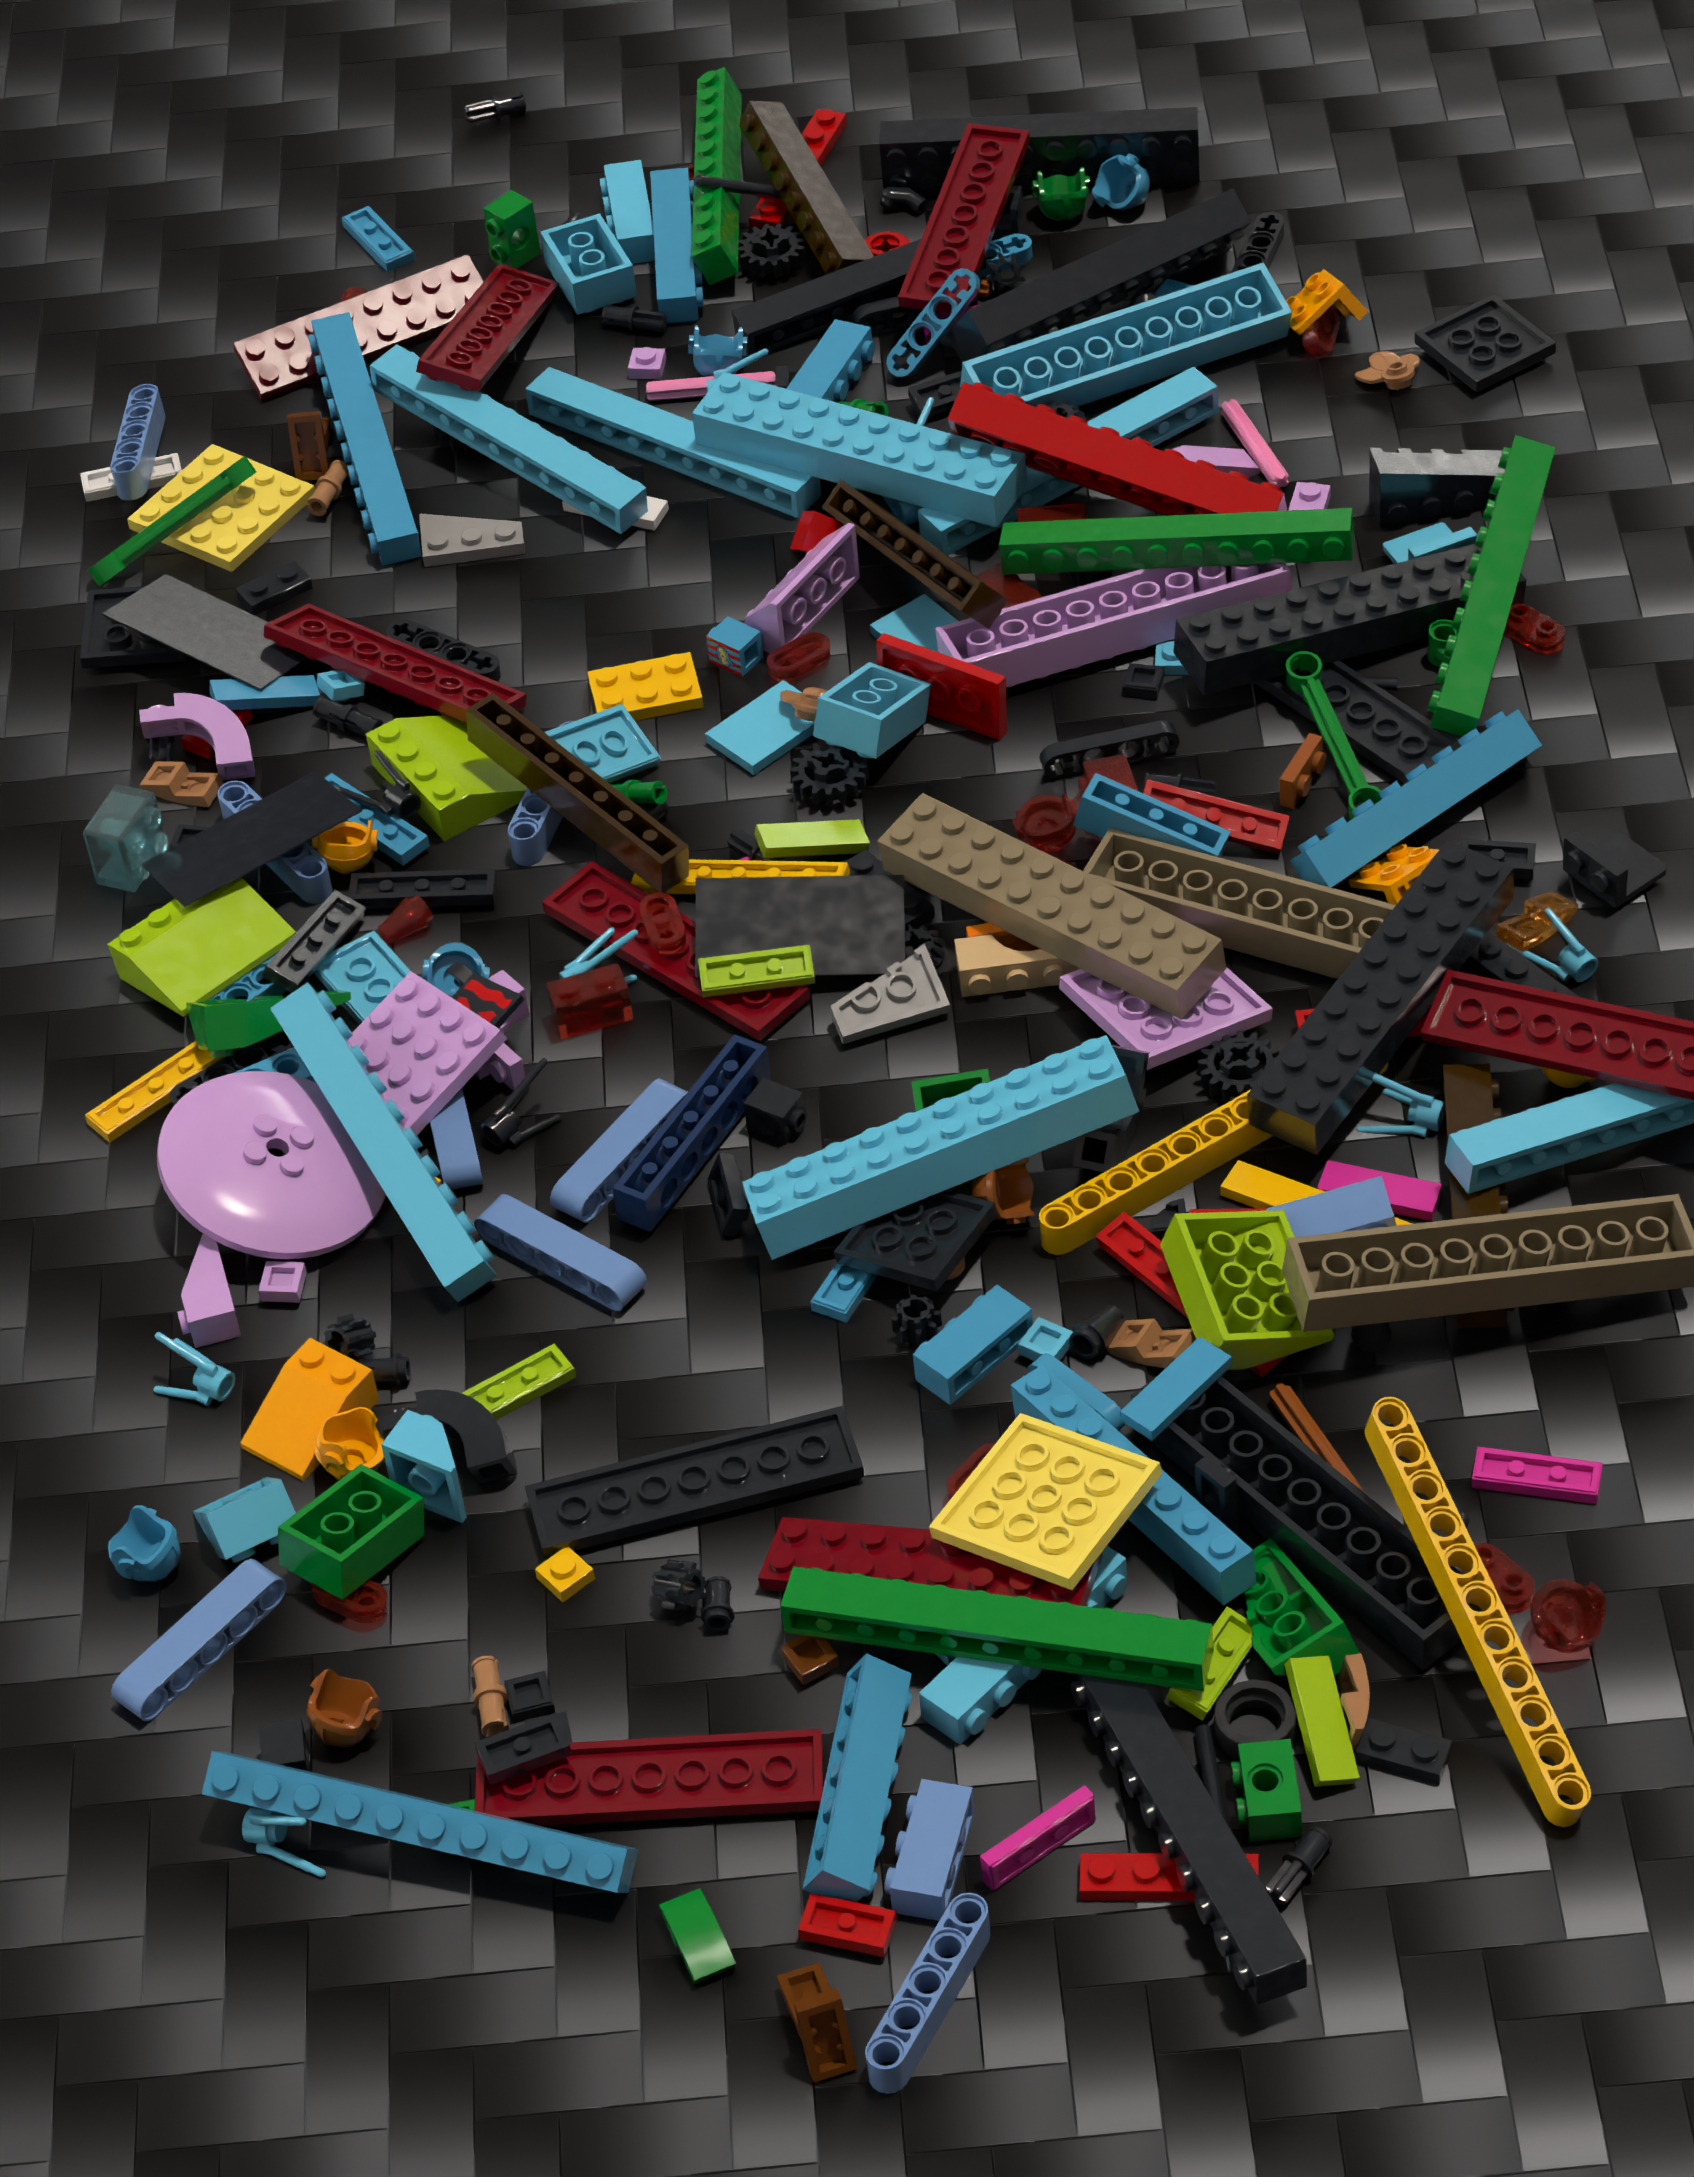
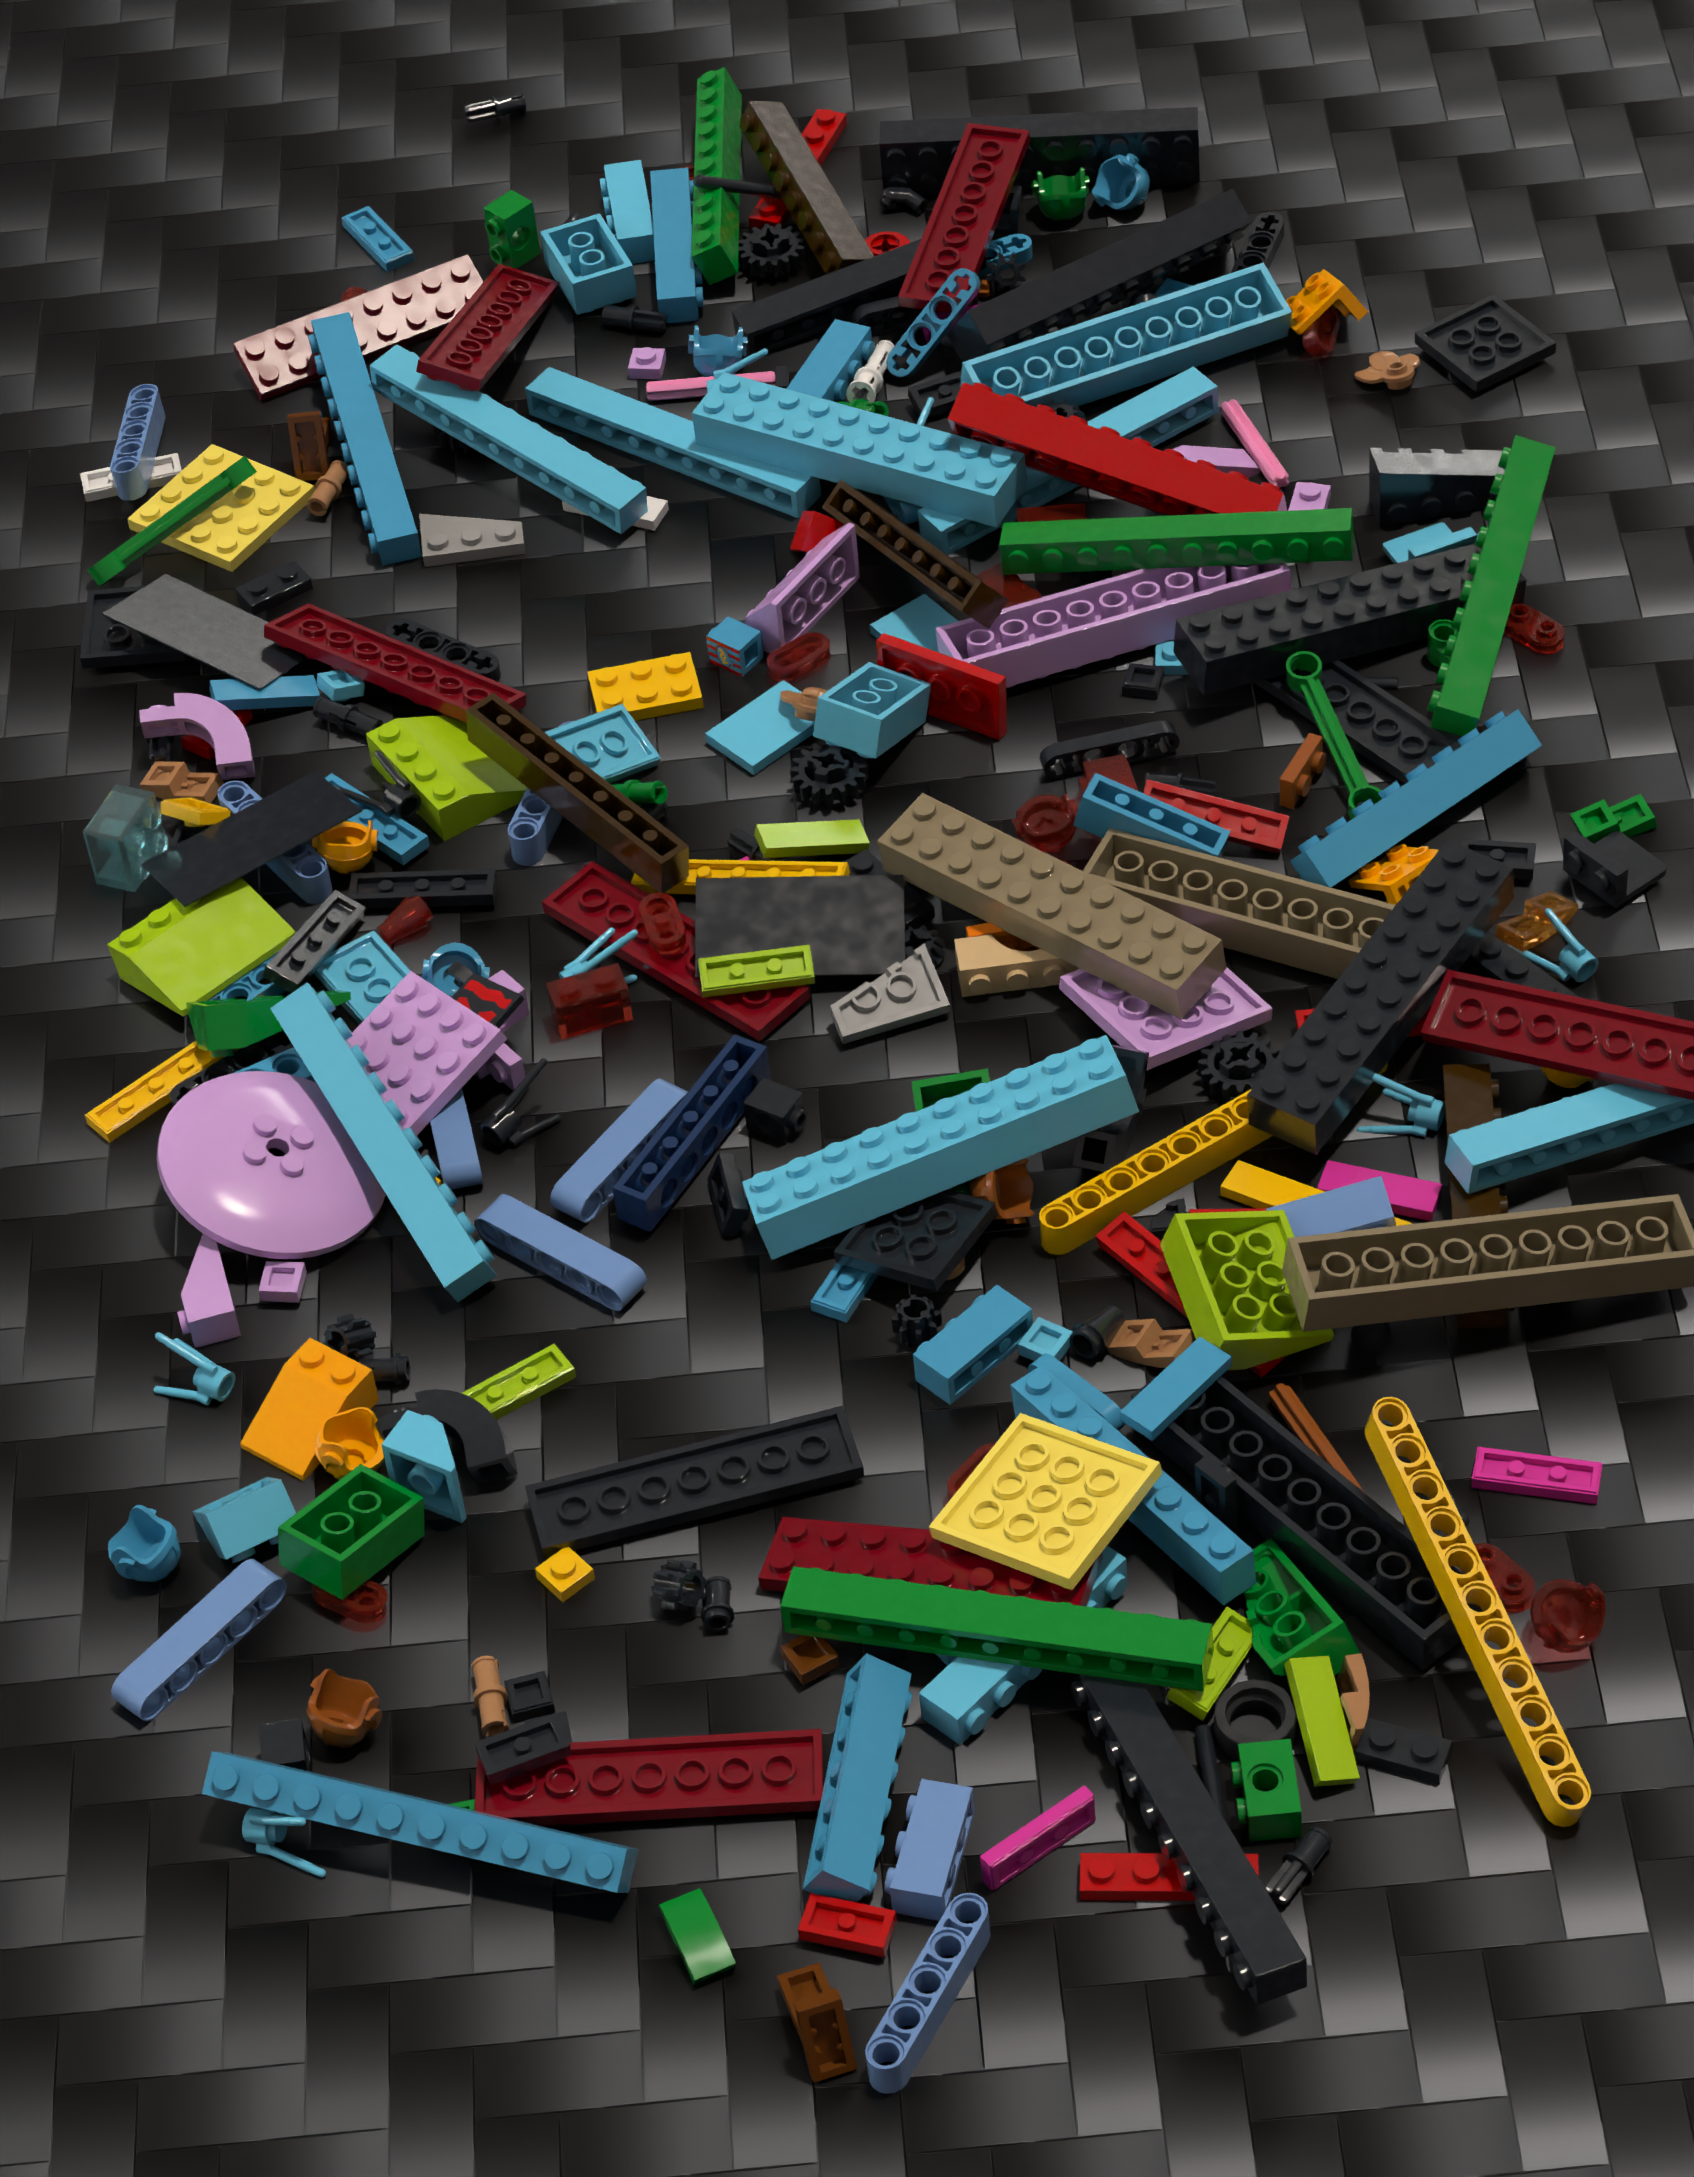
(194, 812): none -> yellow plate
(869, 378): none -> white pin
(1627, 817): none -> green slope

